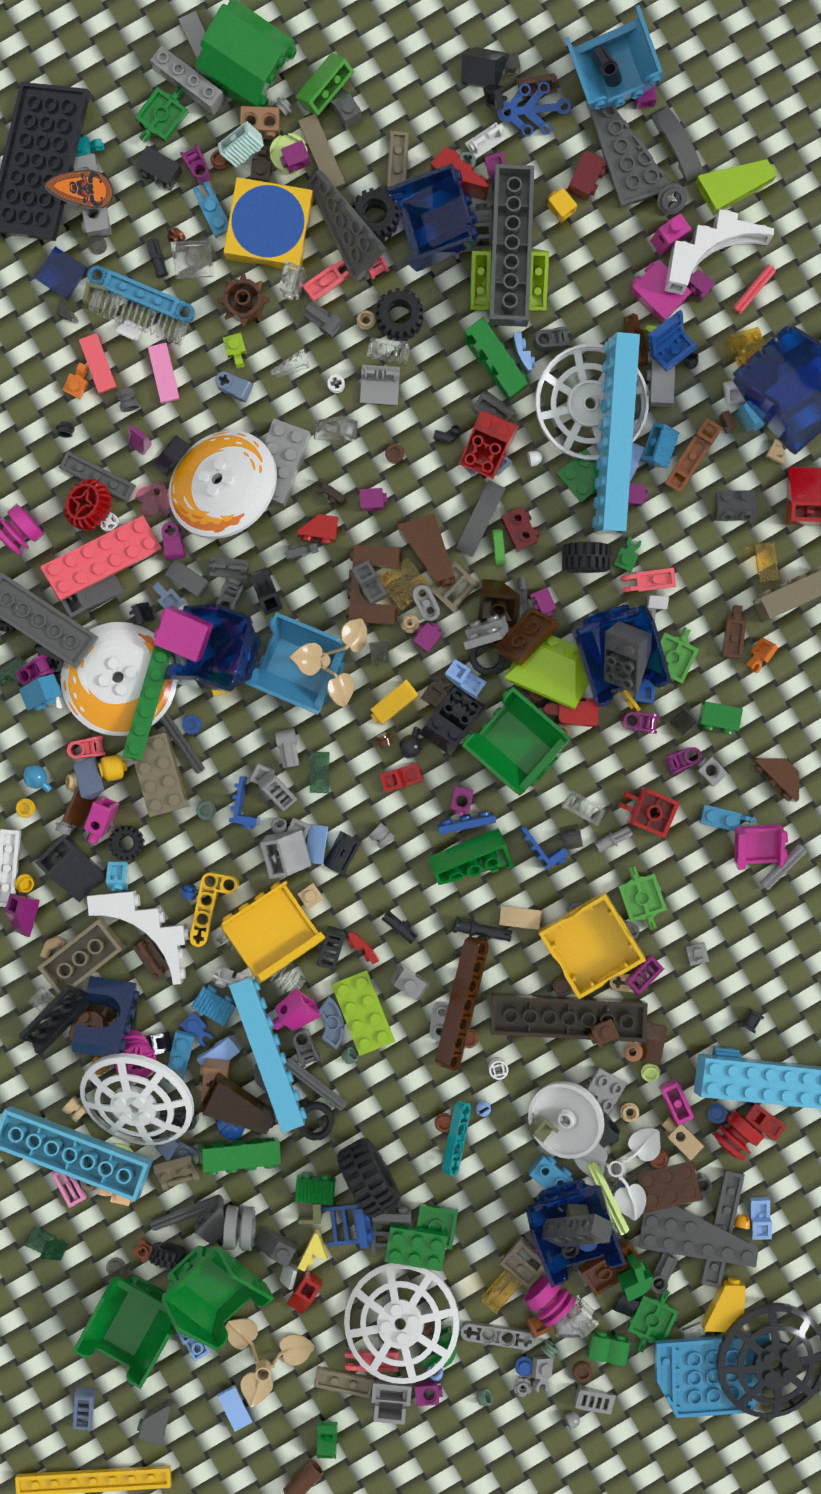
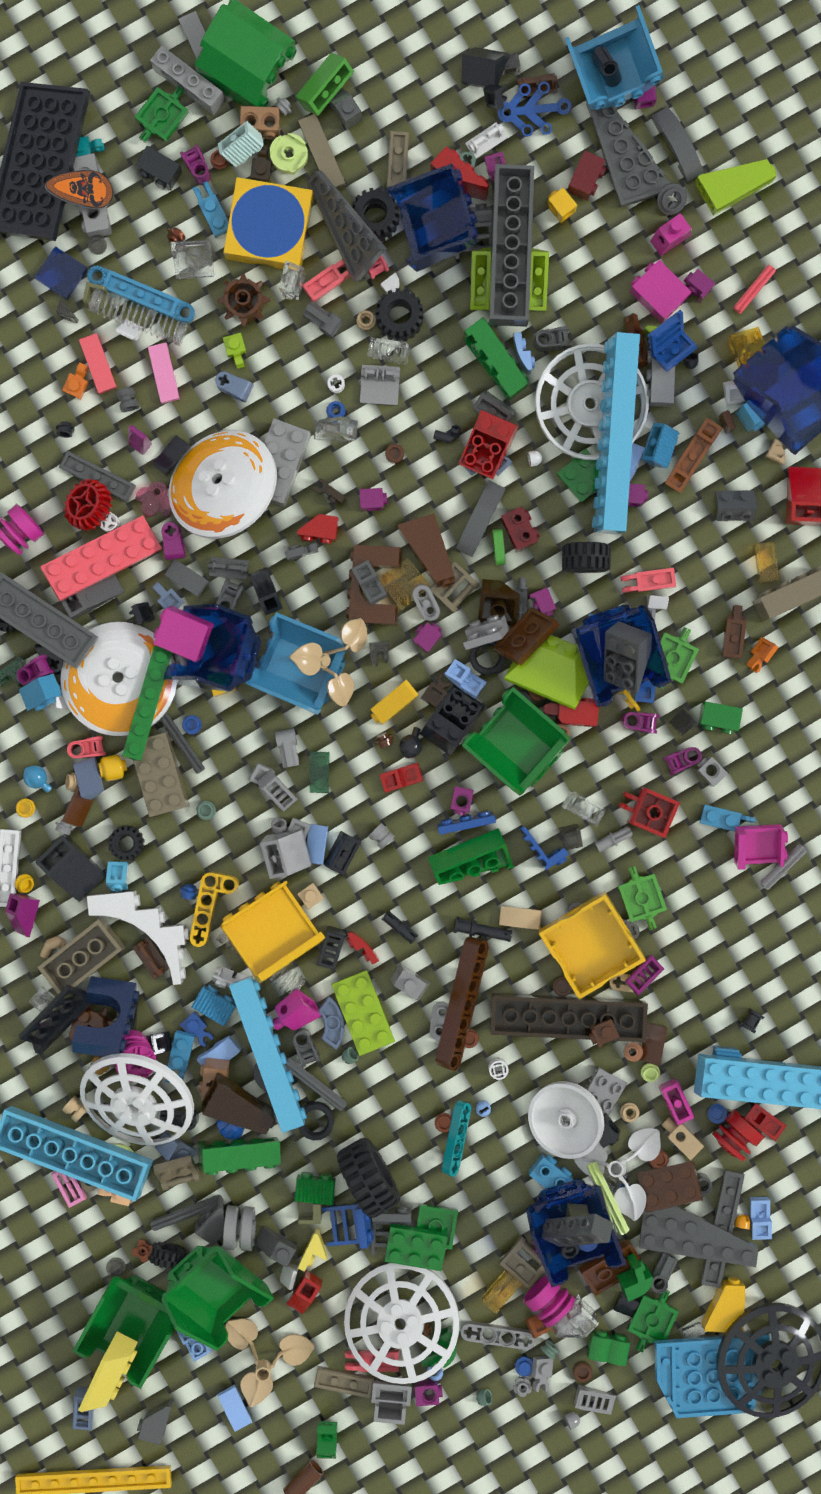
(47, 1244): clear green slope -> none
(100, 818): dark pink torso -> none
(110, 1373): none -> light yellow slope
(157, 258): black axle -> none
(246, 821): blue plate -> none
(291, 365): clear slope -> none
(295, 157): magenta brick -> none
(333, 405): none -> blue plate
(390, 283): none -> white tile
(410, 628): tan plate -> none
(541, 1128): olive panel -> none
(626, 557): green plate -> none
(697, 954): light grey tile -> none
(706, 240): white arch -> none
(781, 775): reddish brown slope -> none

